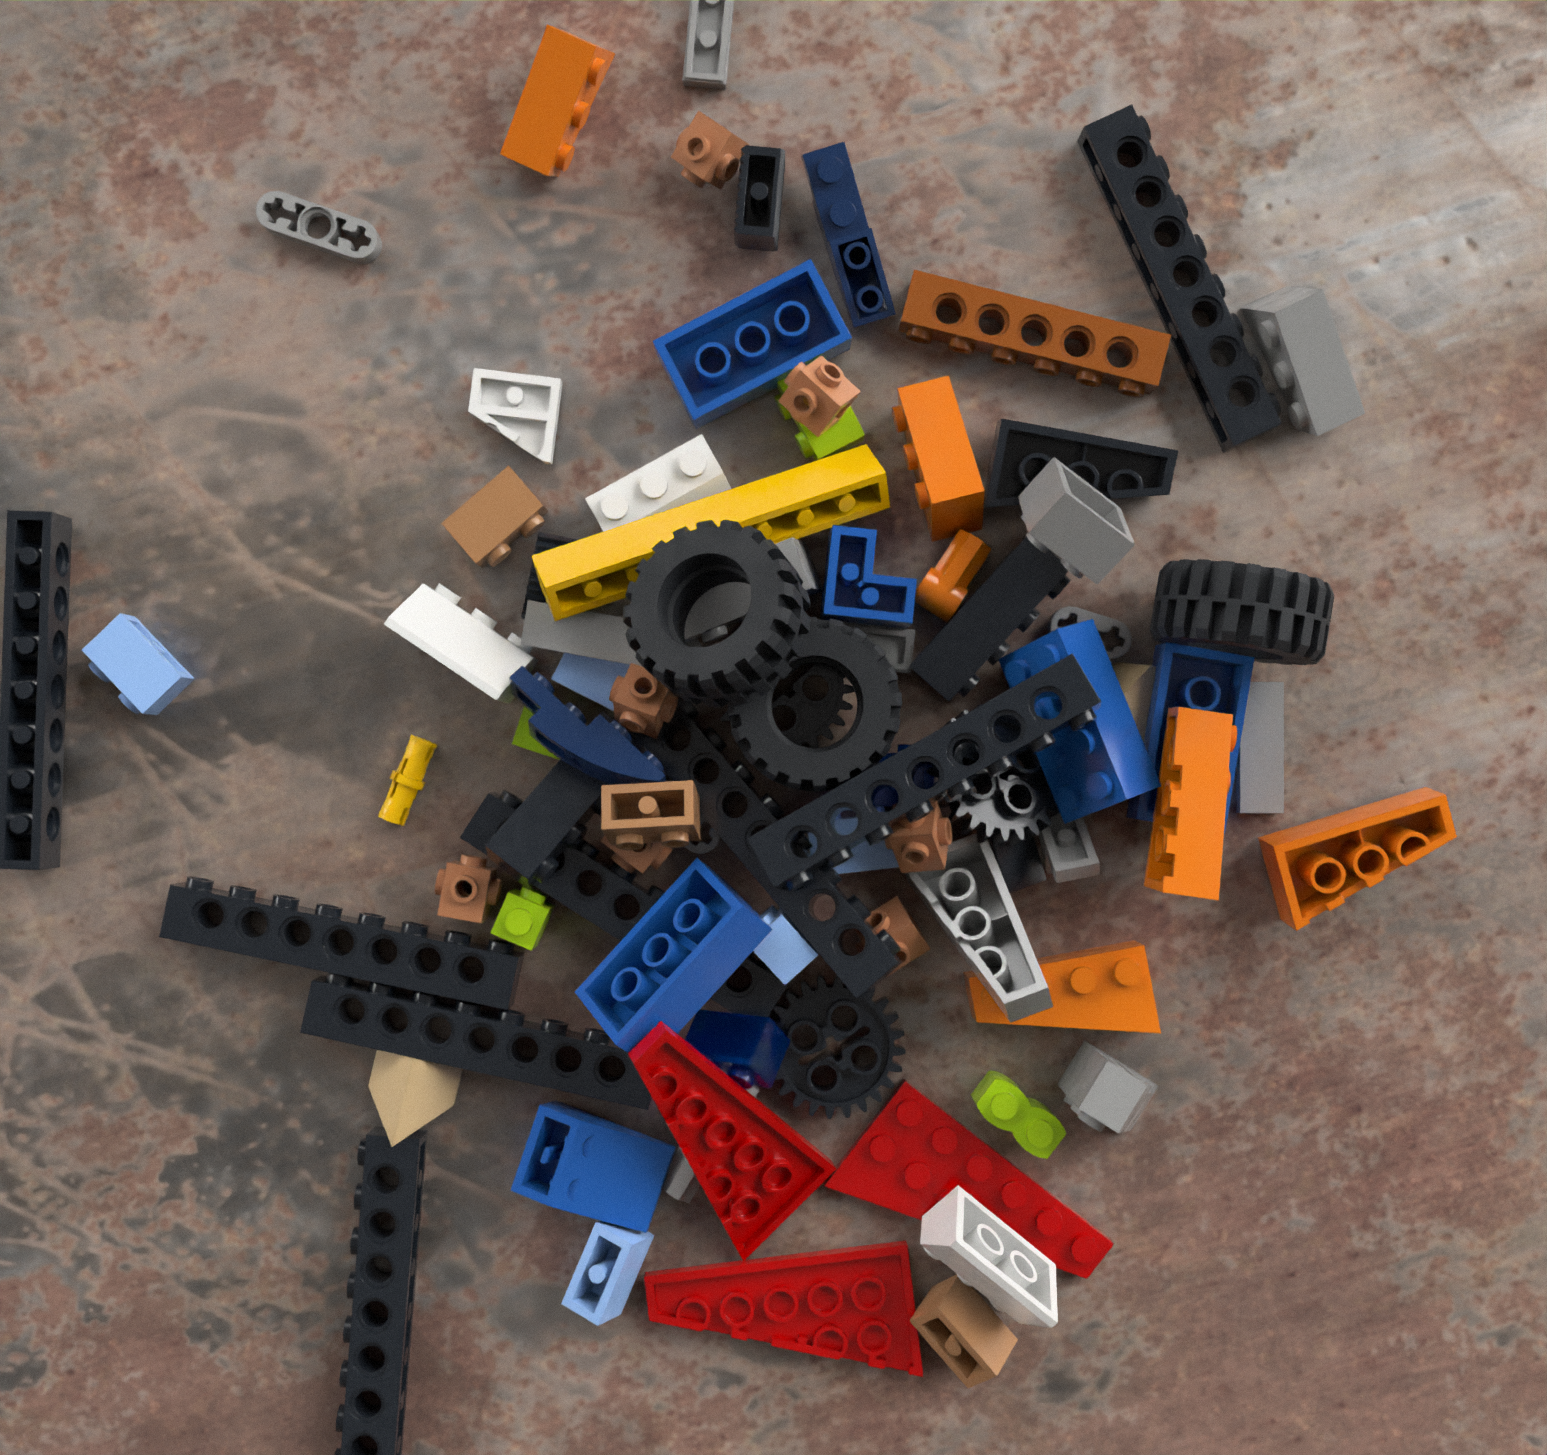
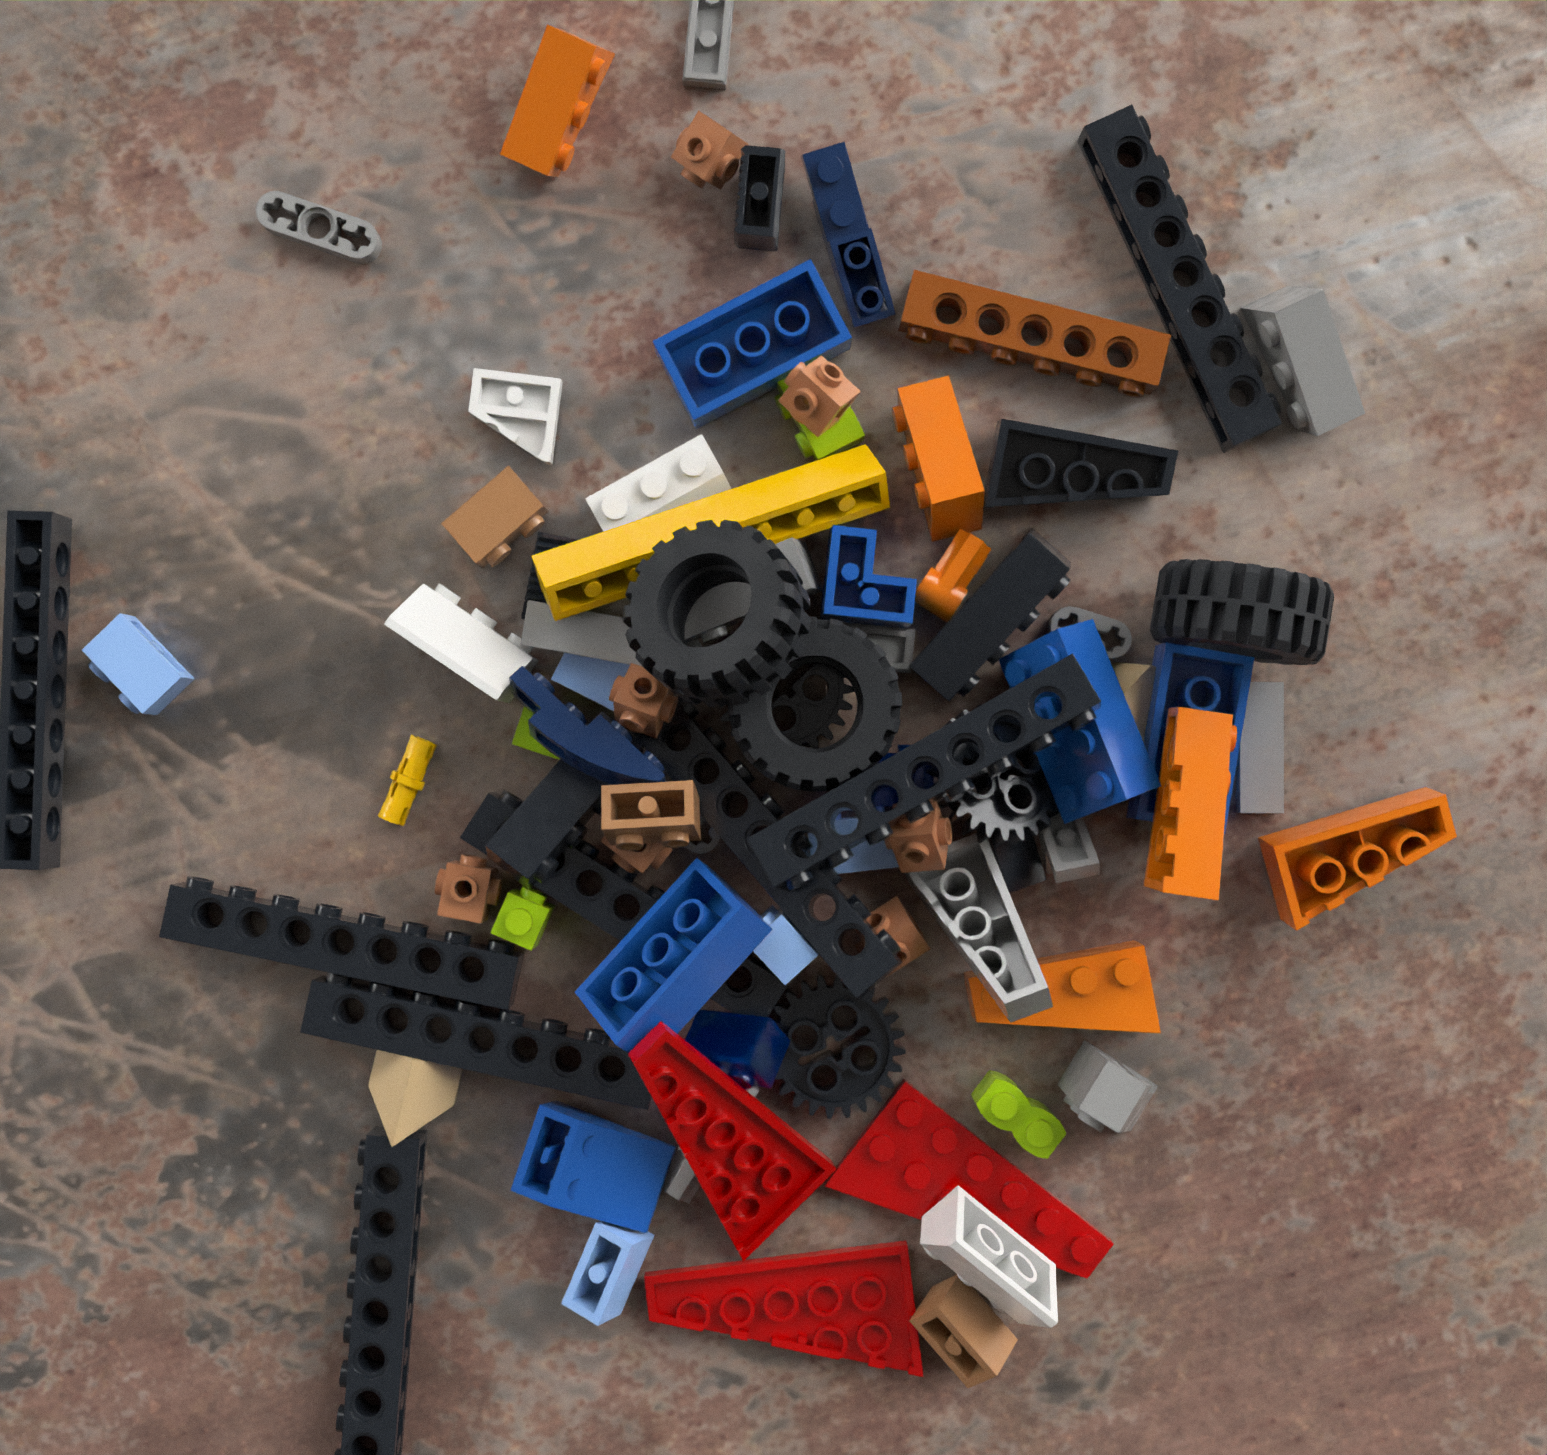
(1074, 522): light grey piece -> none

